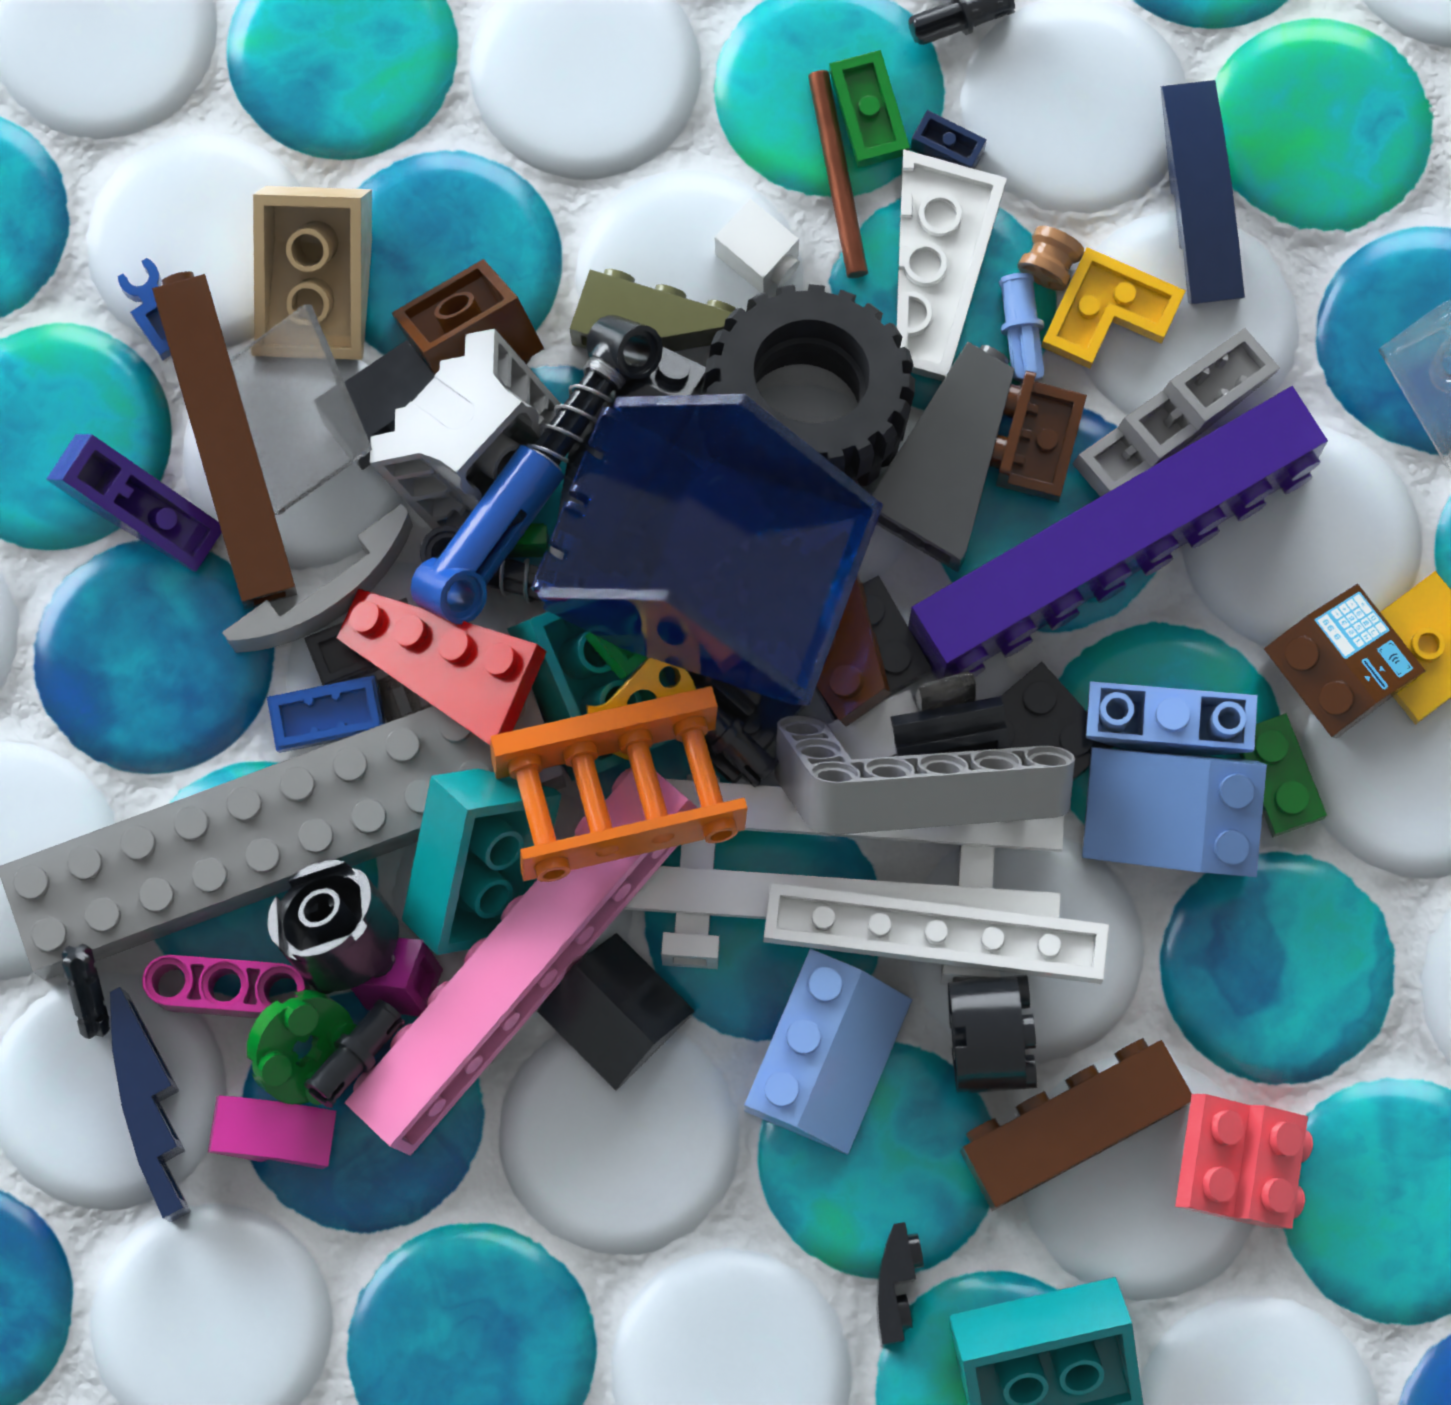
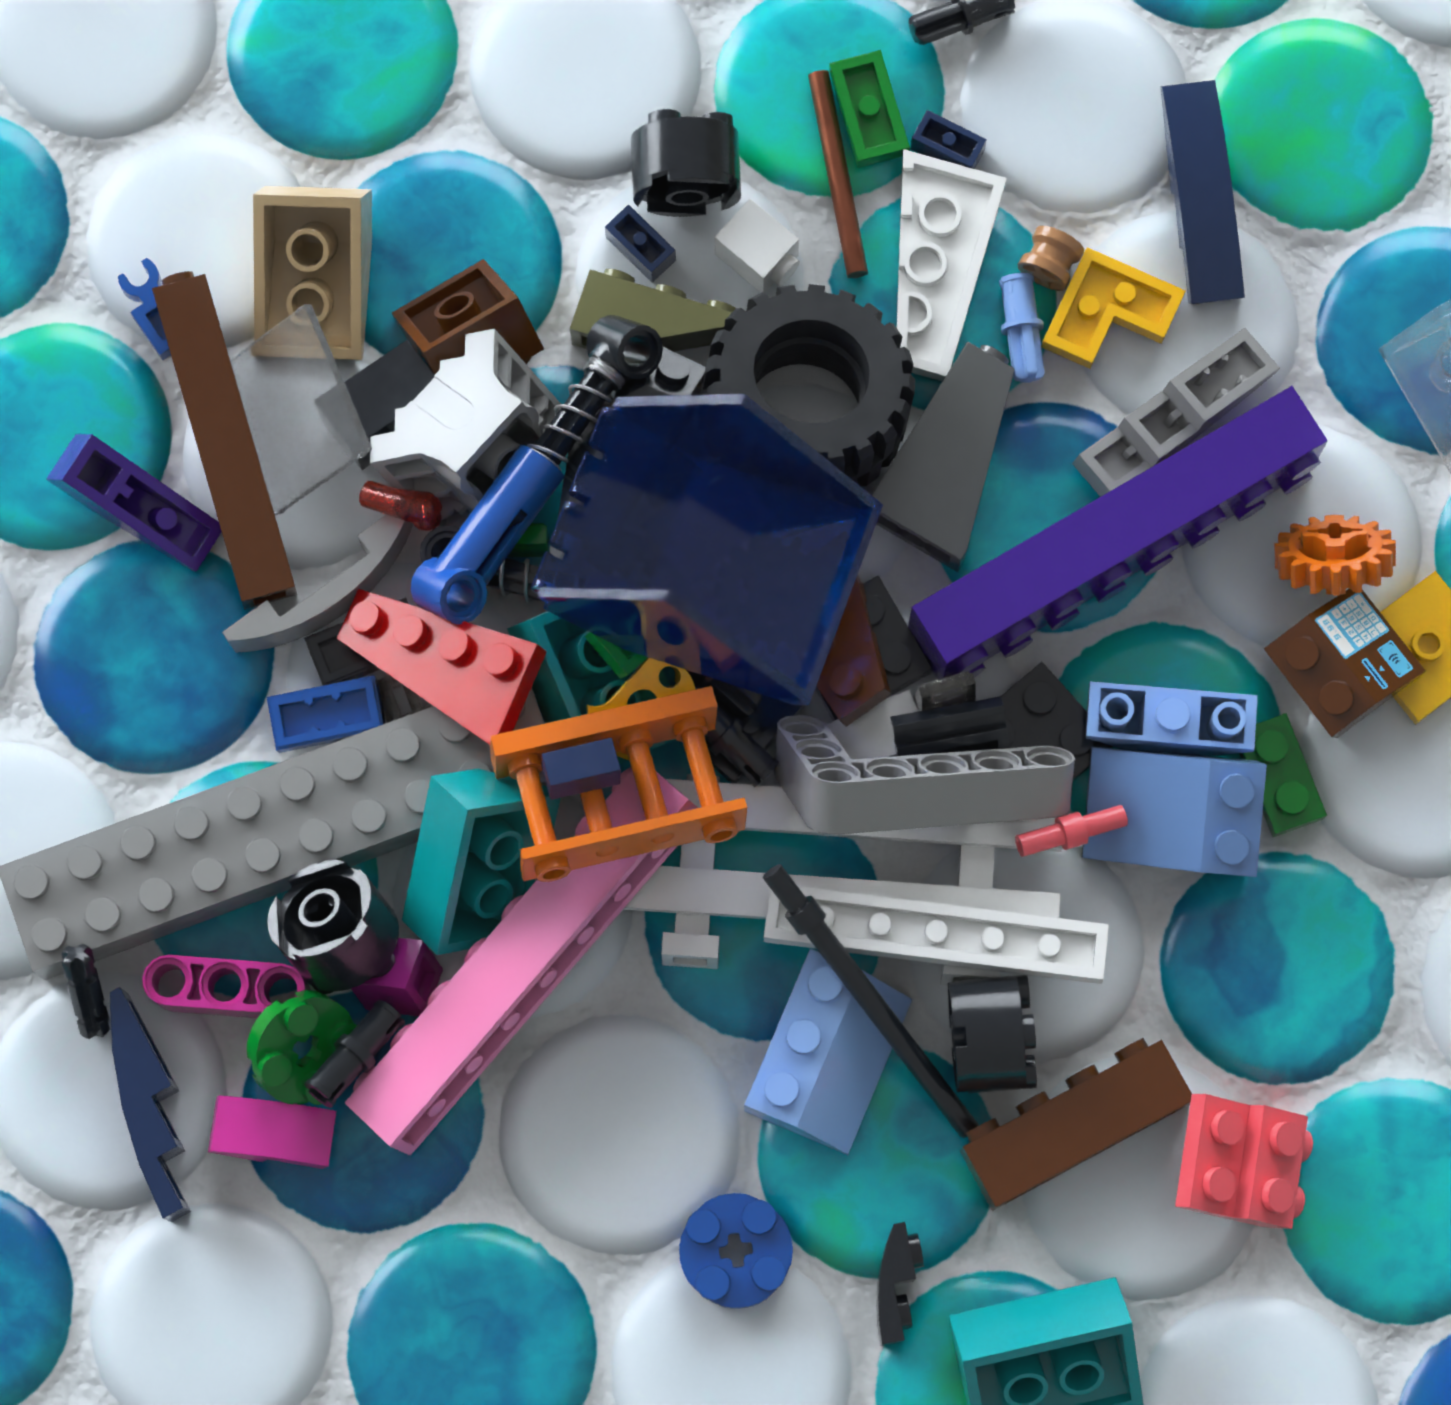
(408, 505): none -> clear red arm
(581, 768): none -> dark blue piece
(615, 1010): black slope -> none
(640, 243): none -> dark blue piece
(685, 163): none -> black brick
(755, 1224): none -> blue plate
(808, 919): none -> black bar
(1040, 438): reddish brown bracket -> none
(1071, 830): none -> coral bar
(1335, 554): none -> orange gear

